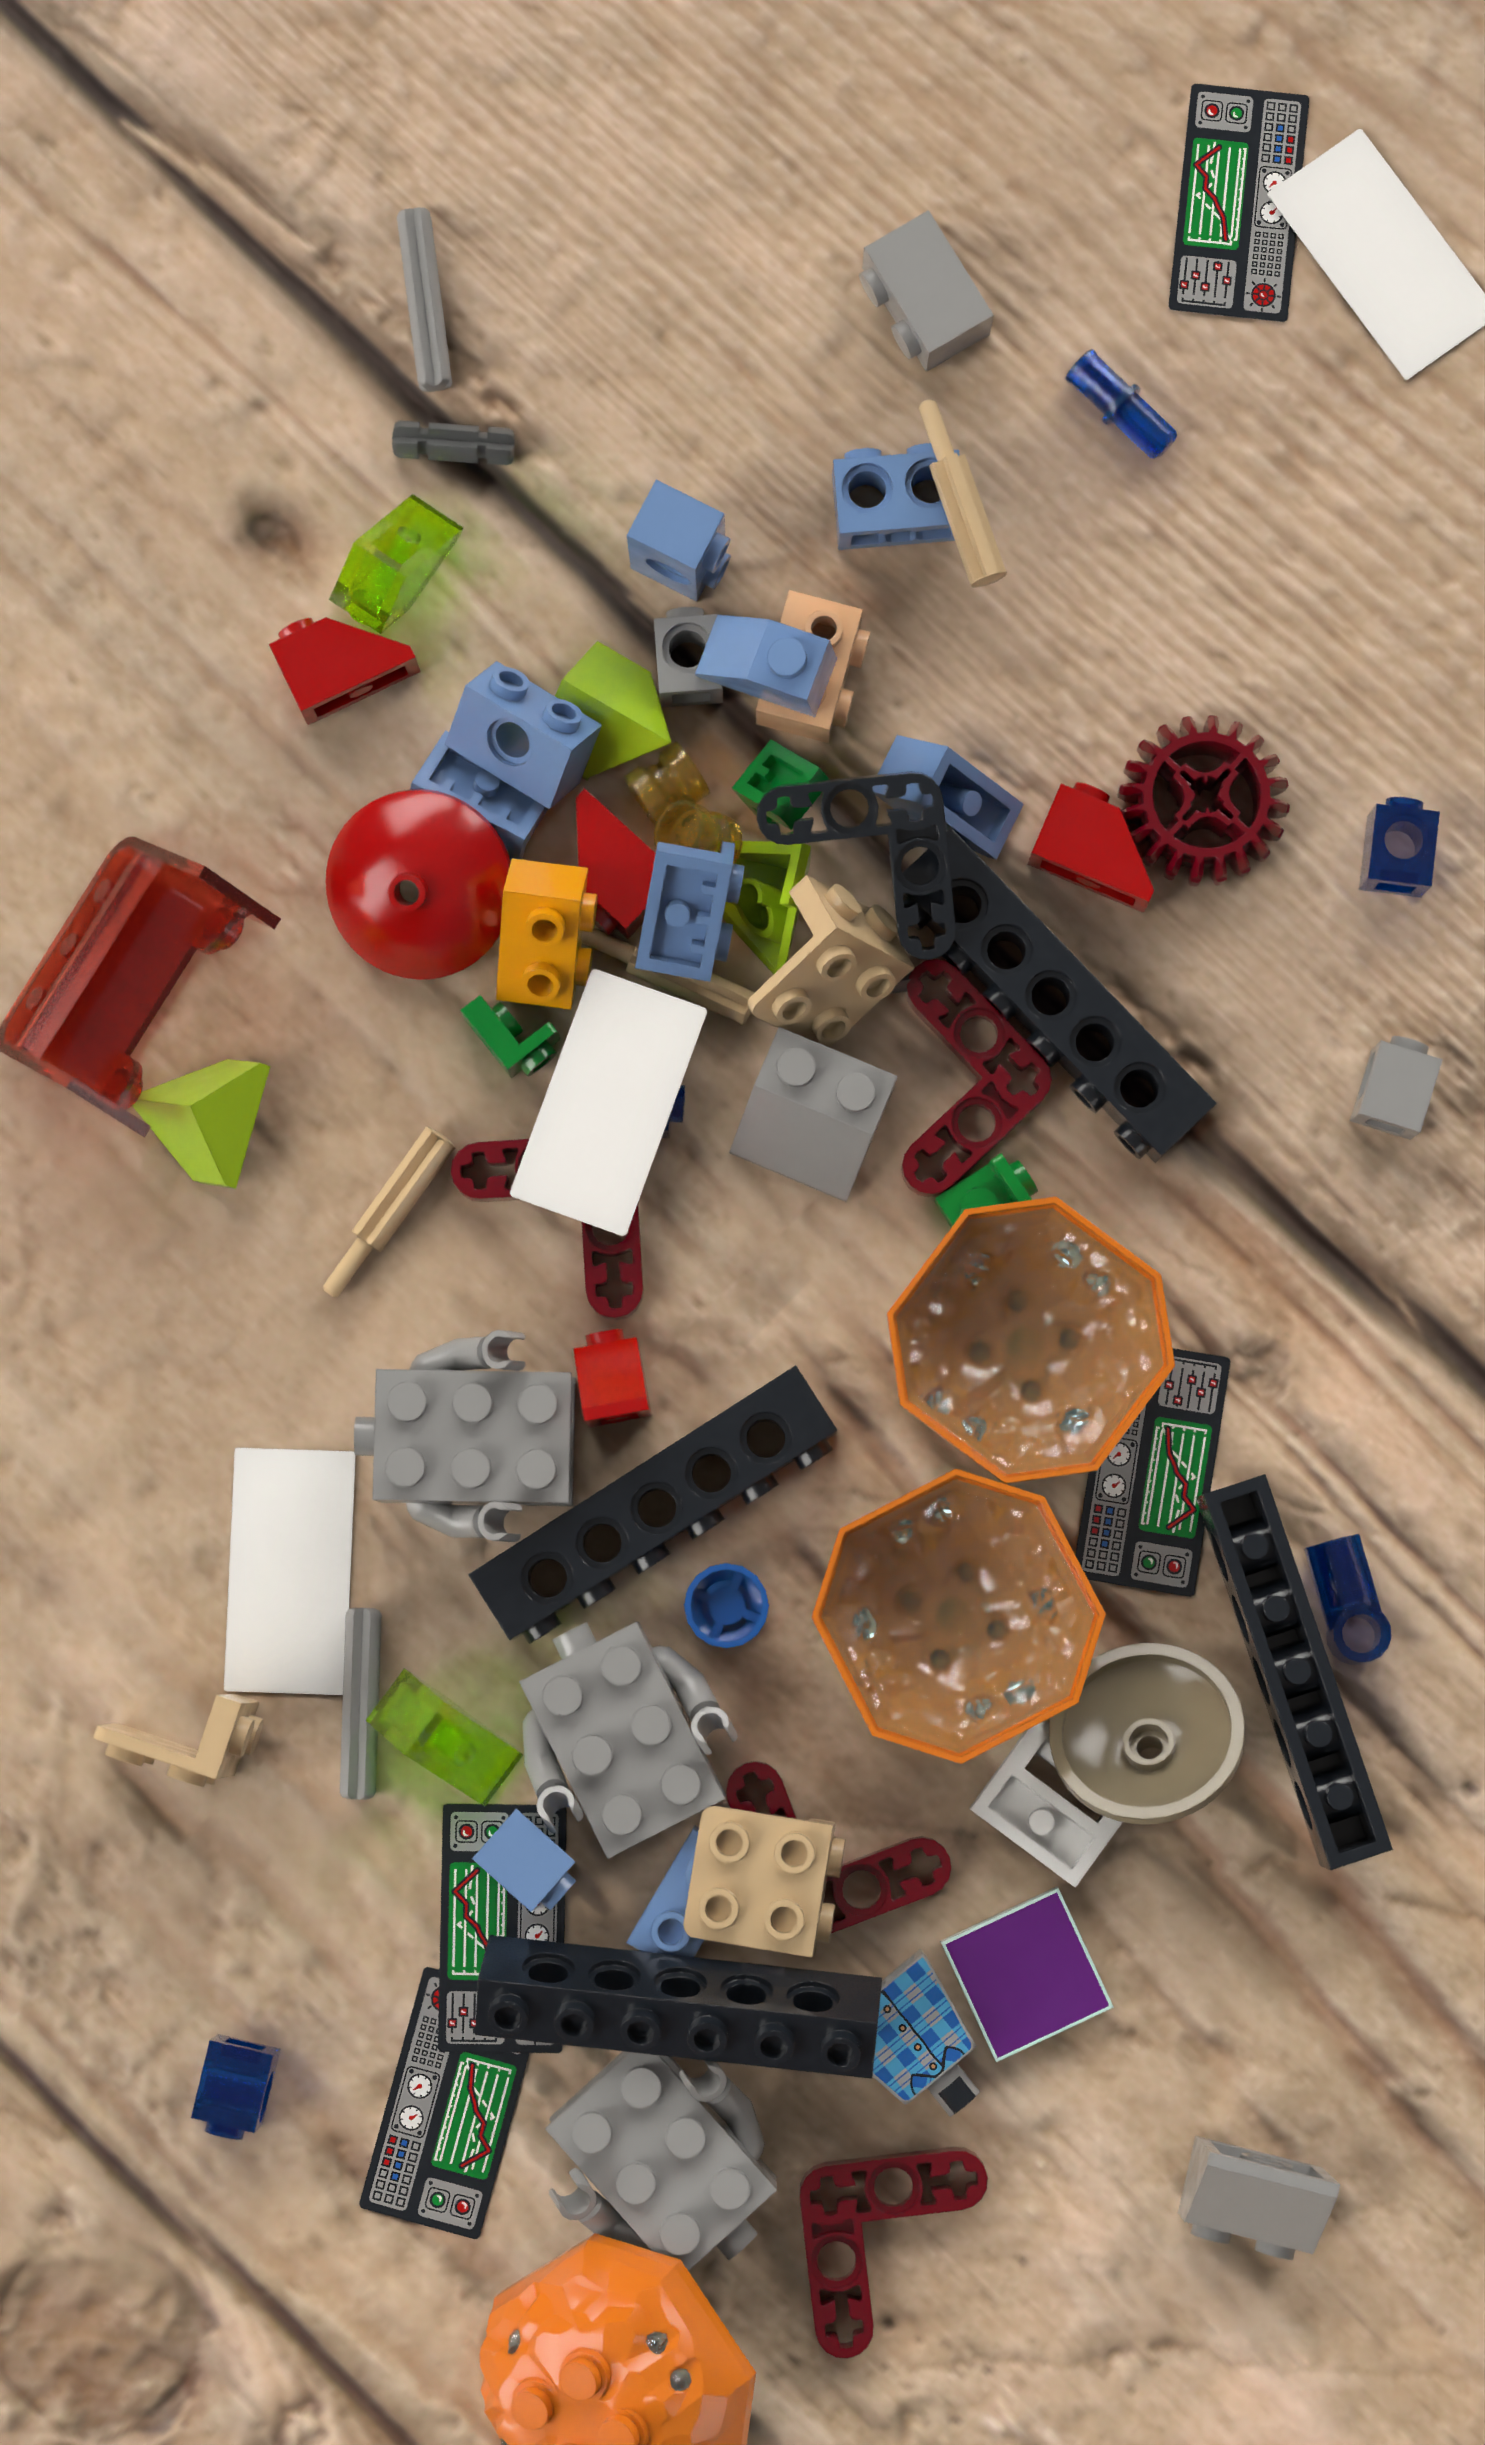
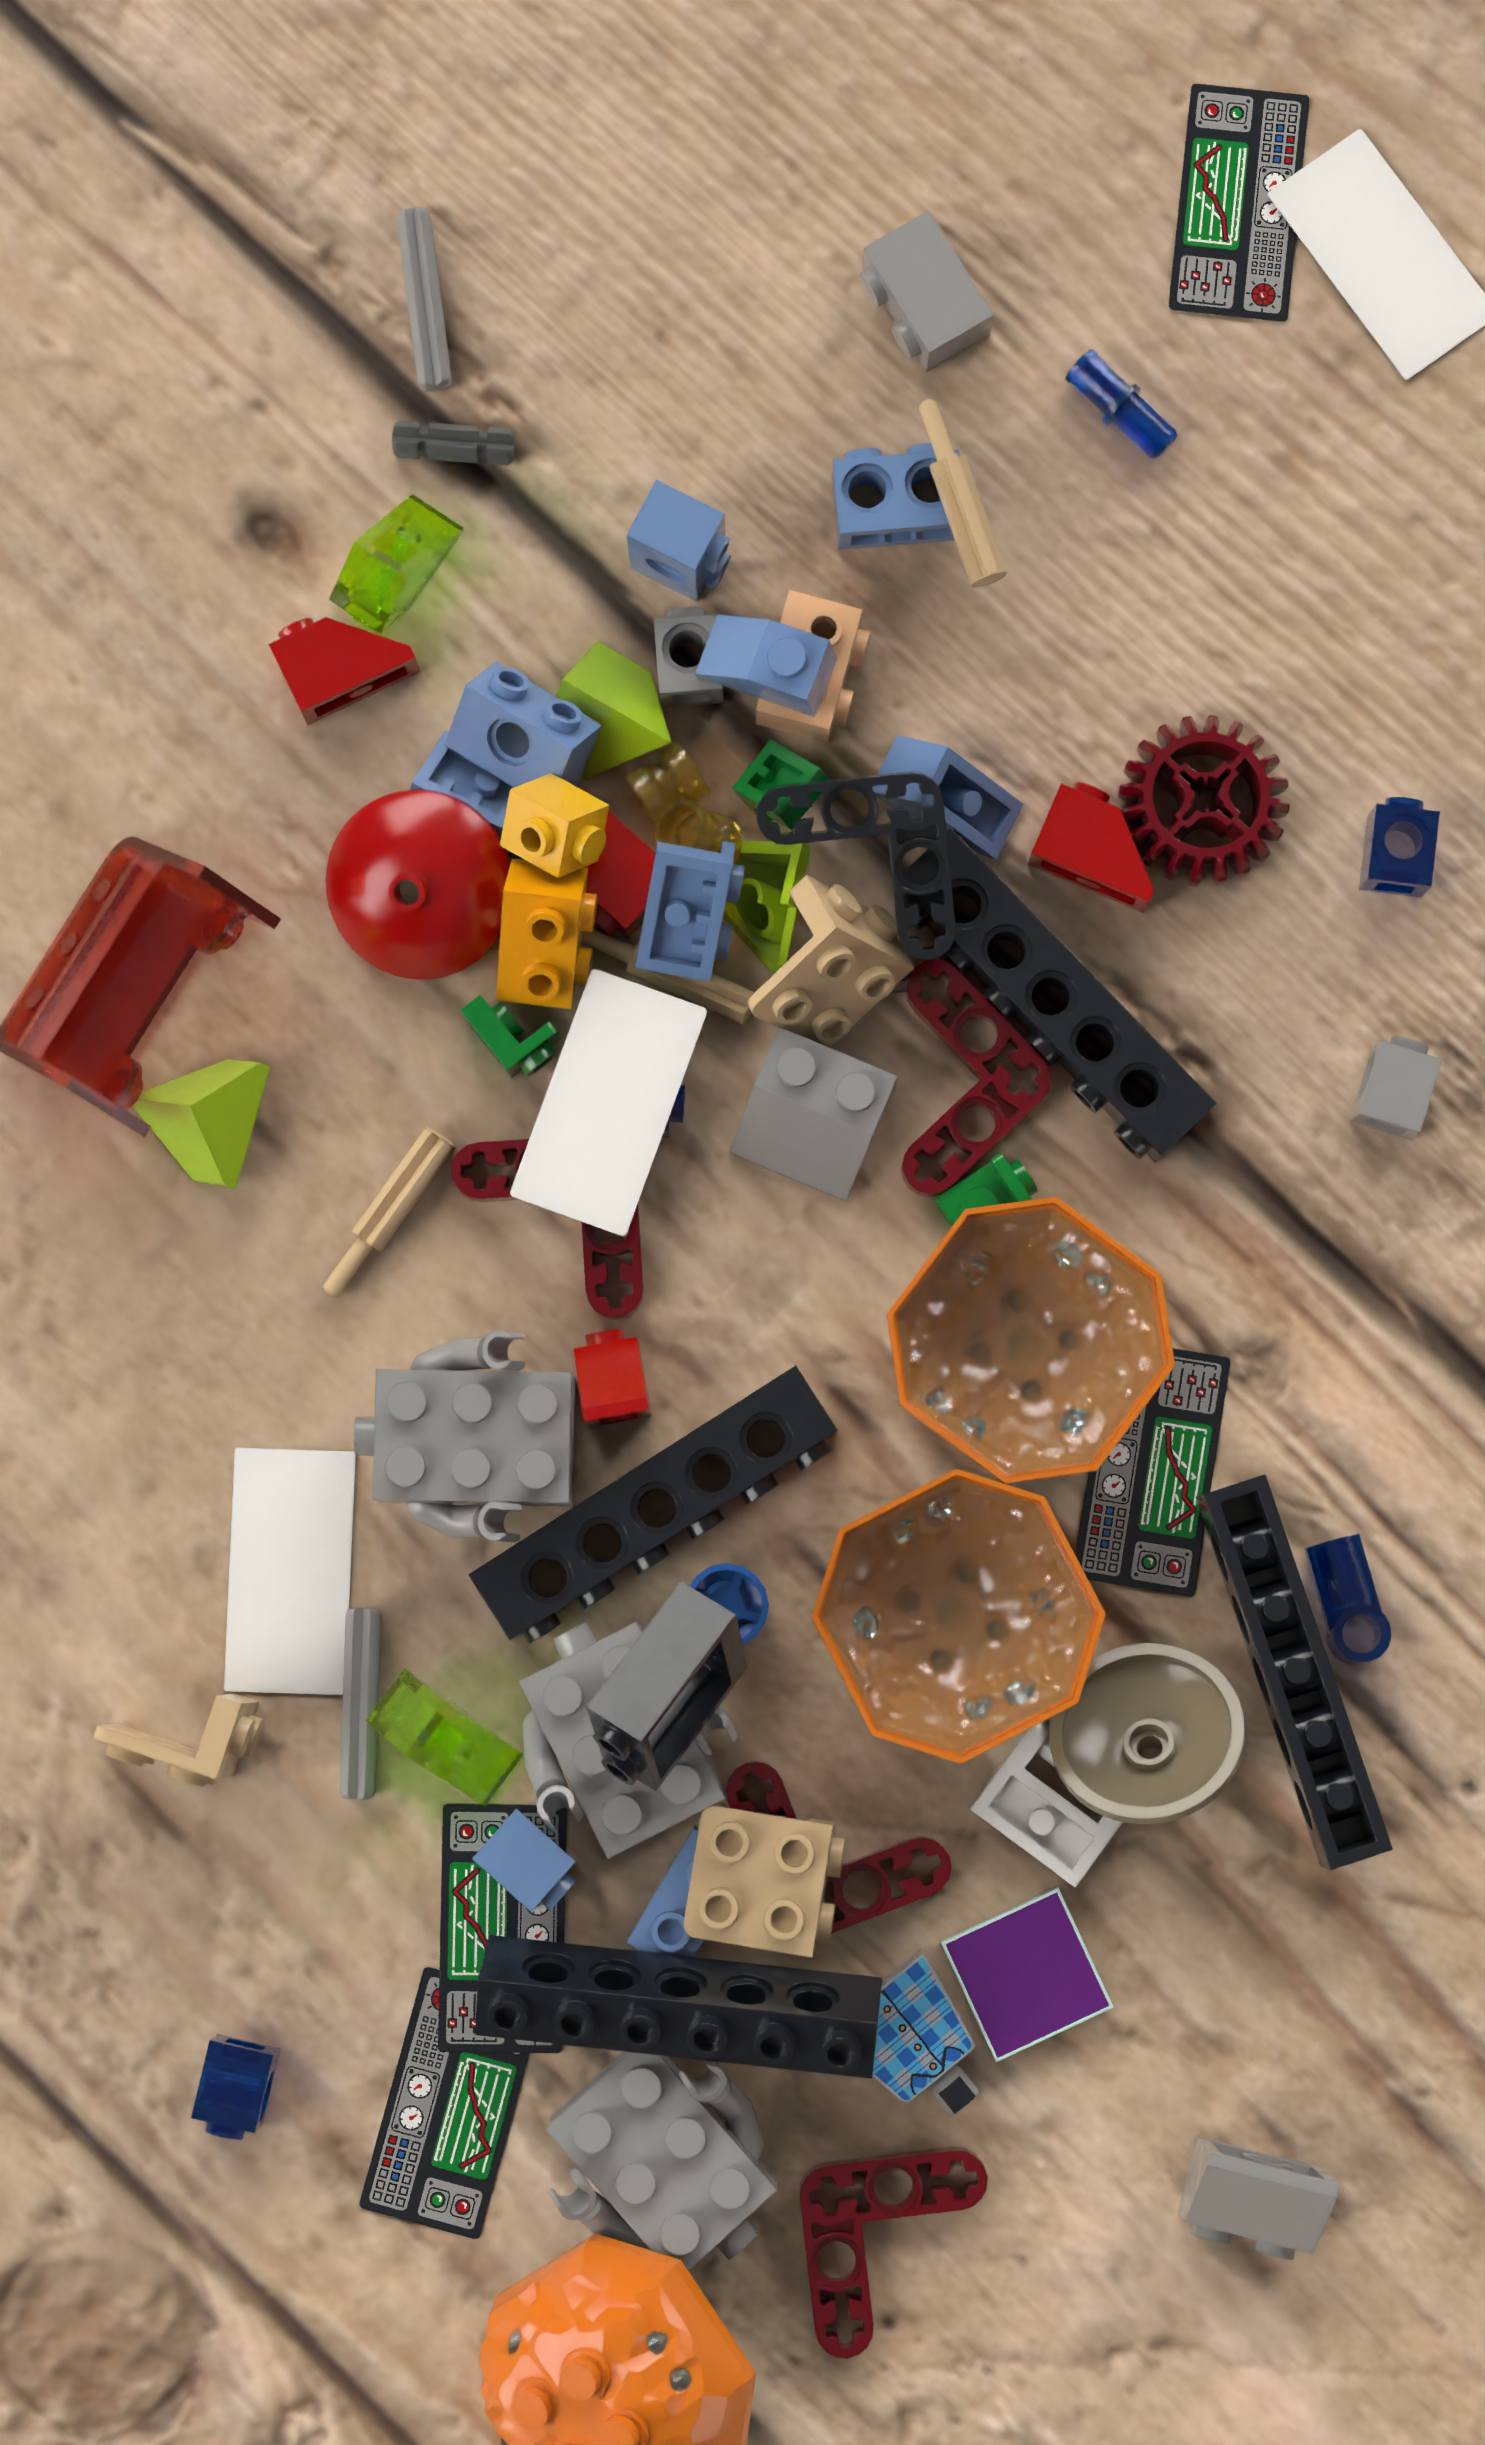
(554, 825): none -> yellow brick
(667, 1687): none -> window

